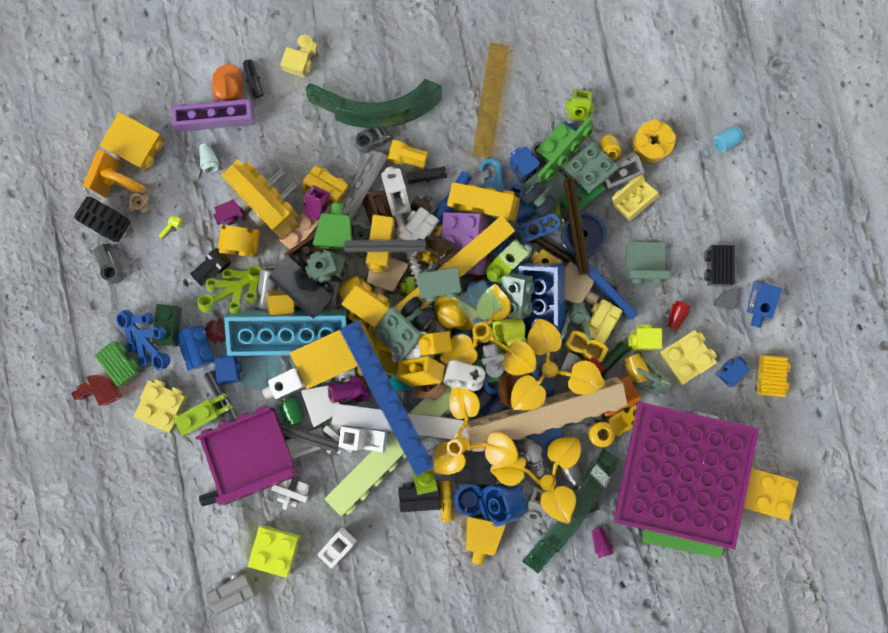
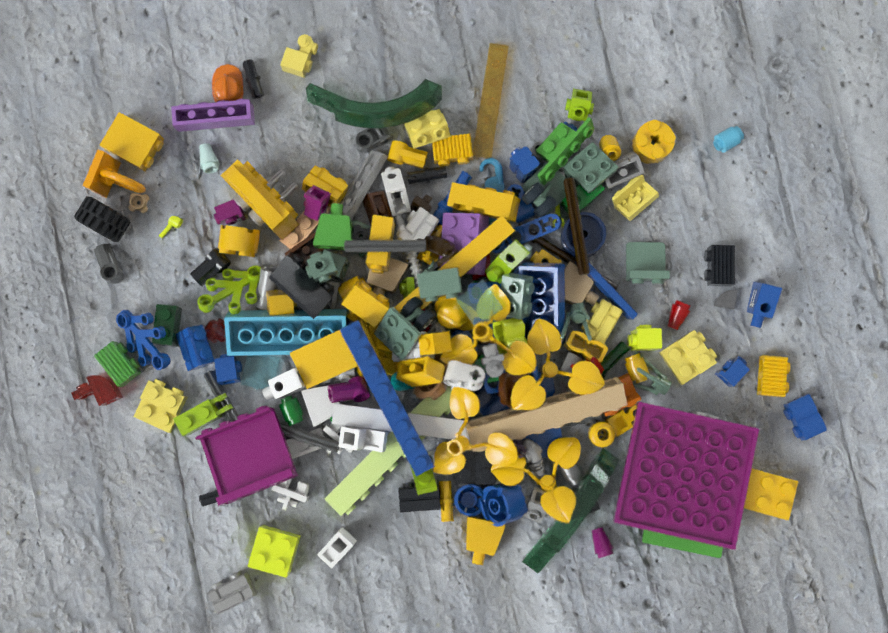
(427, 128): none -> light yellow plate
(453, 149): none -> yellow brick
(804, 417): none -> blue brick

